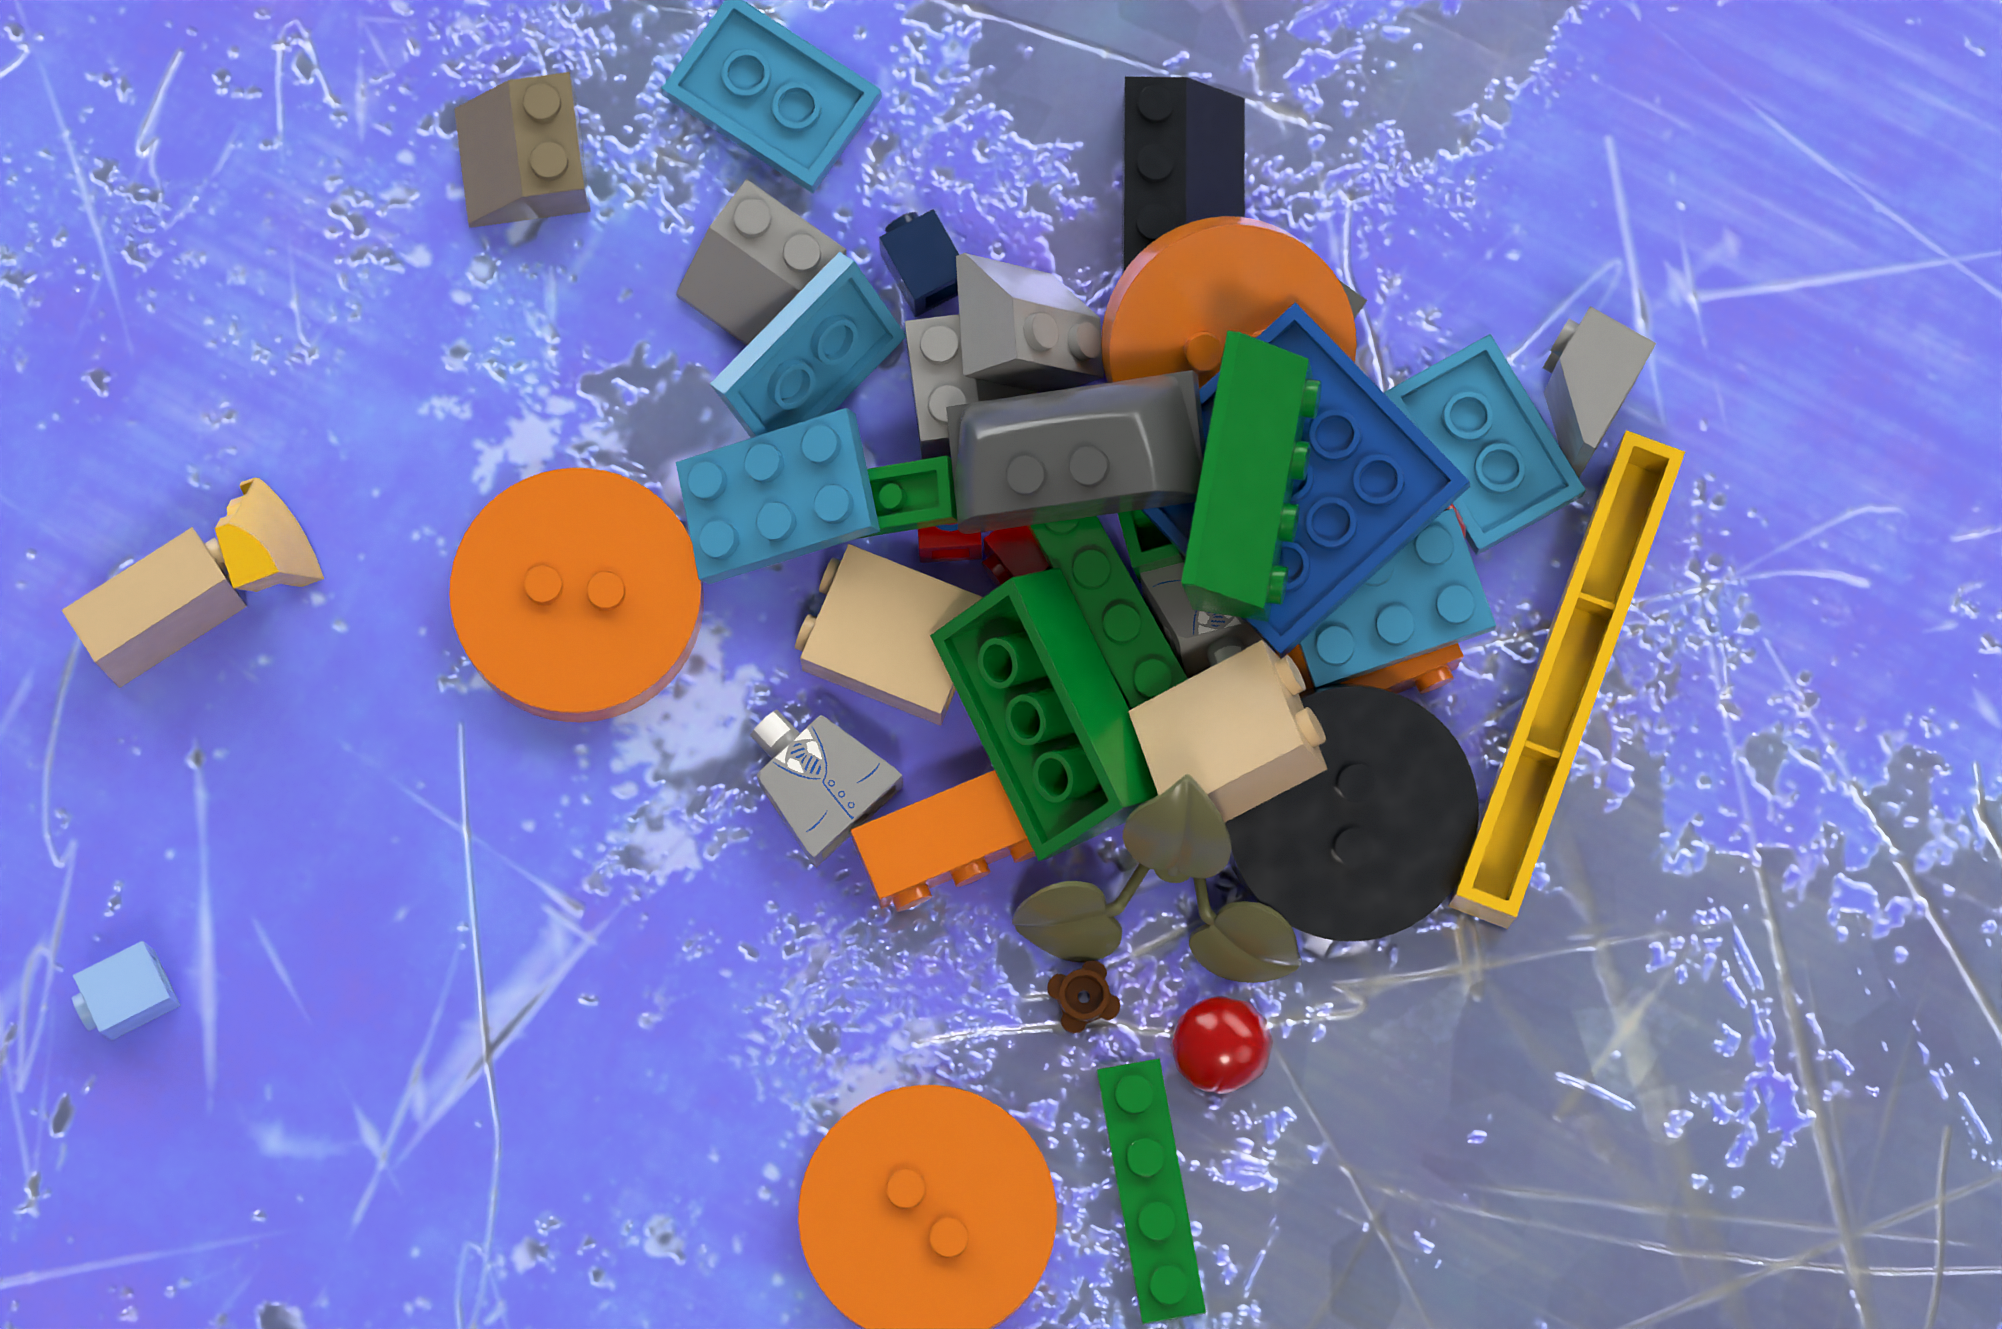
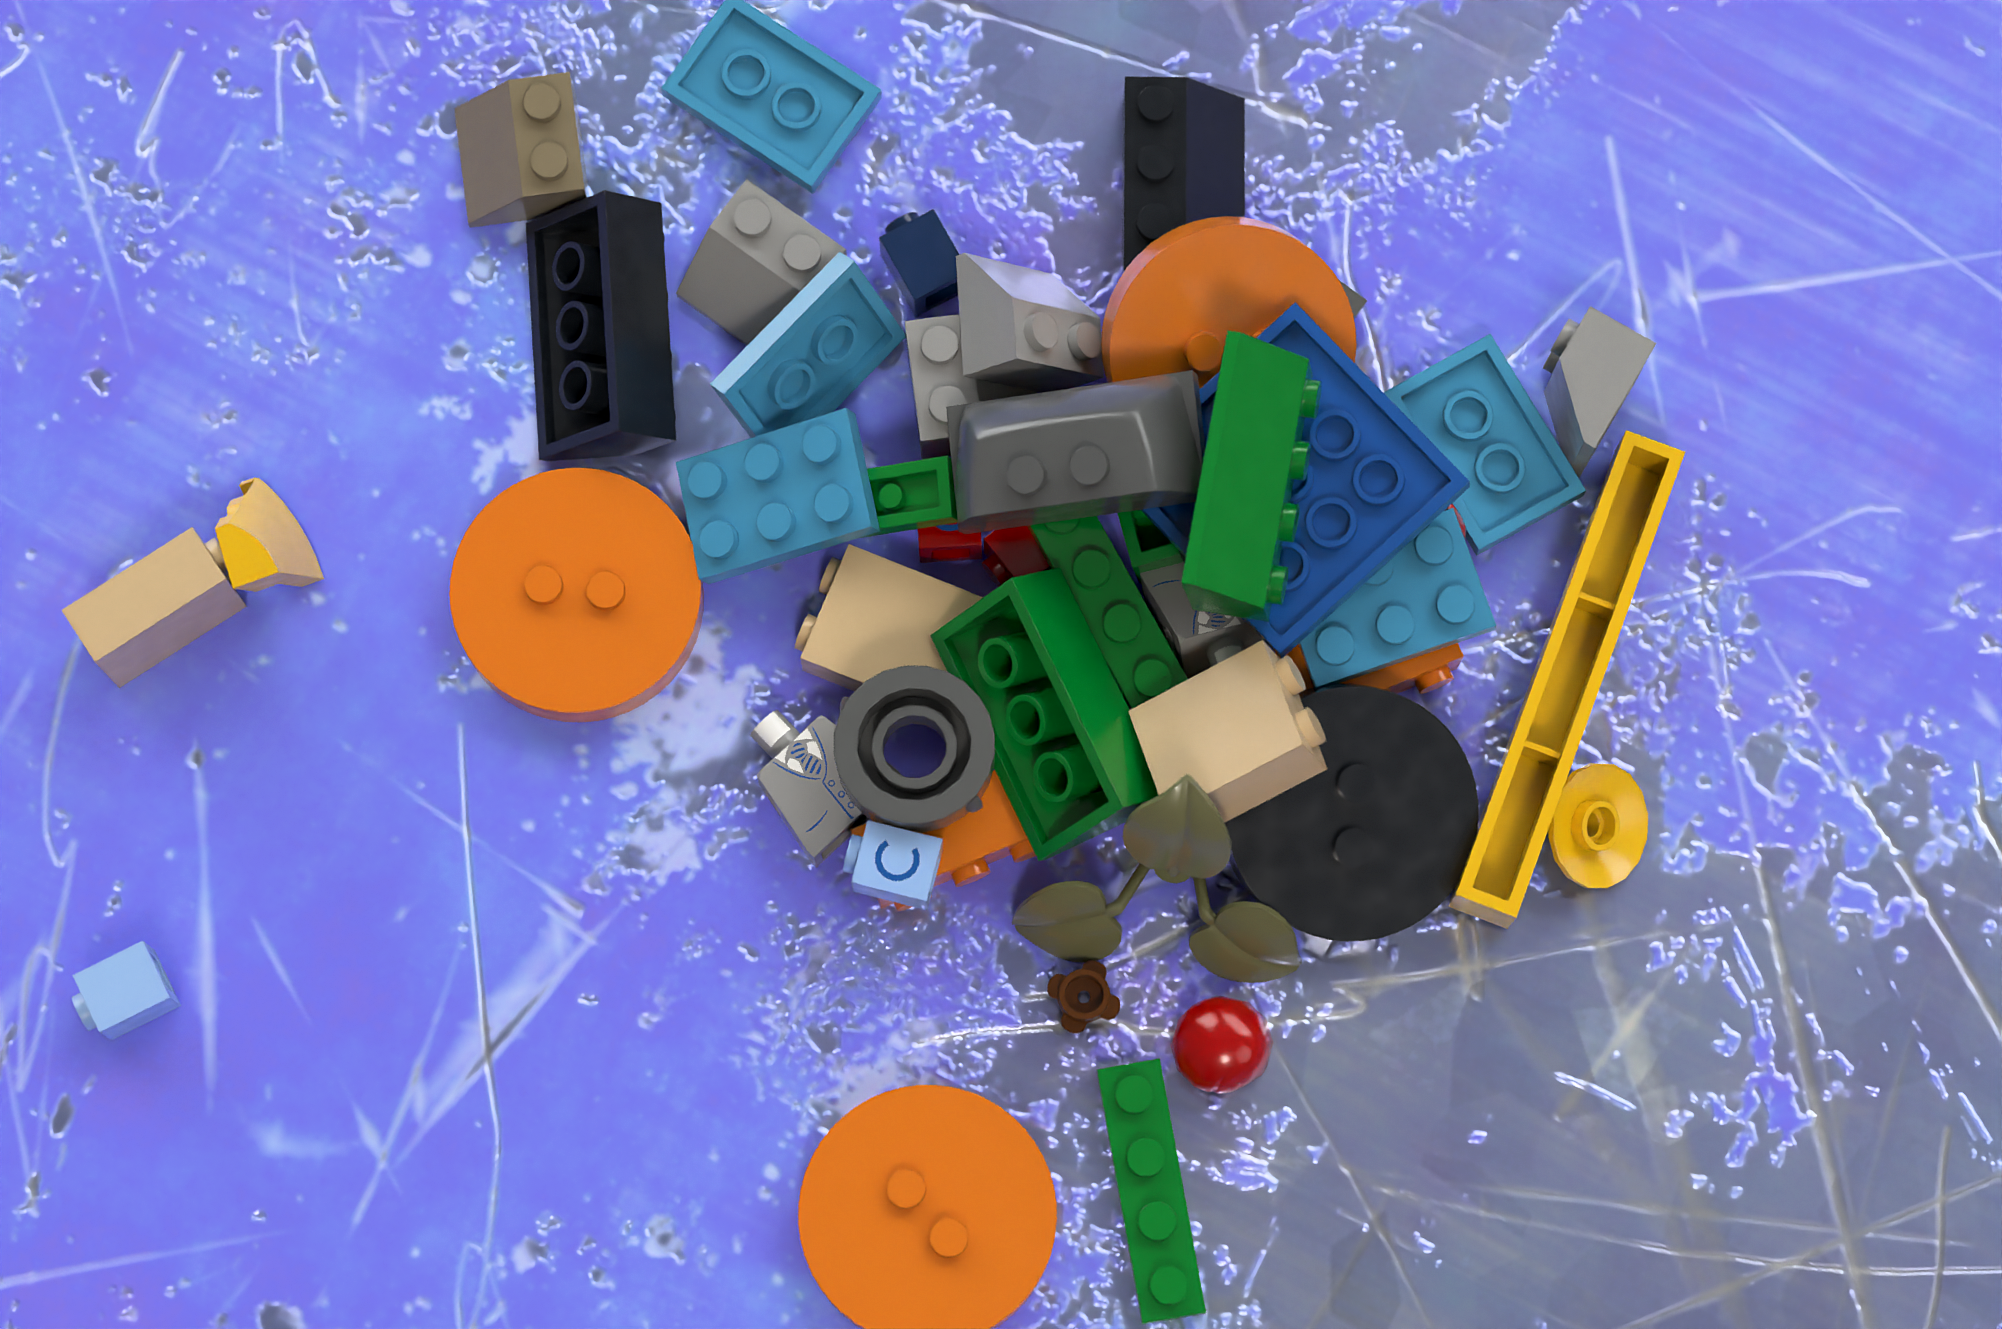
(600, 329): none -> black slope
(894, 864): none -> light blue brick
(905, 698): none -> dark grey piece
(1599, 826): none -> yellow dish

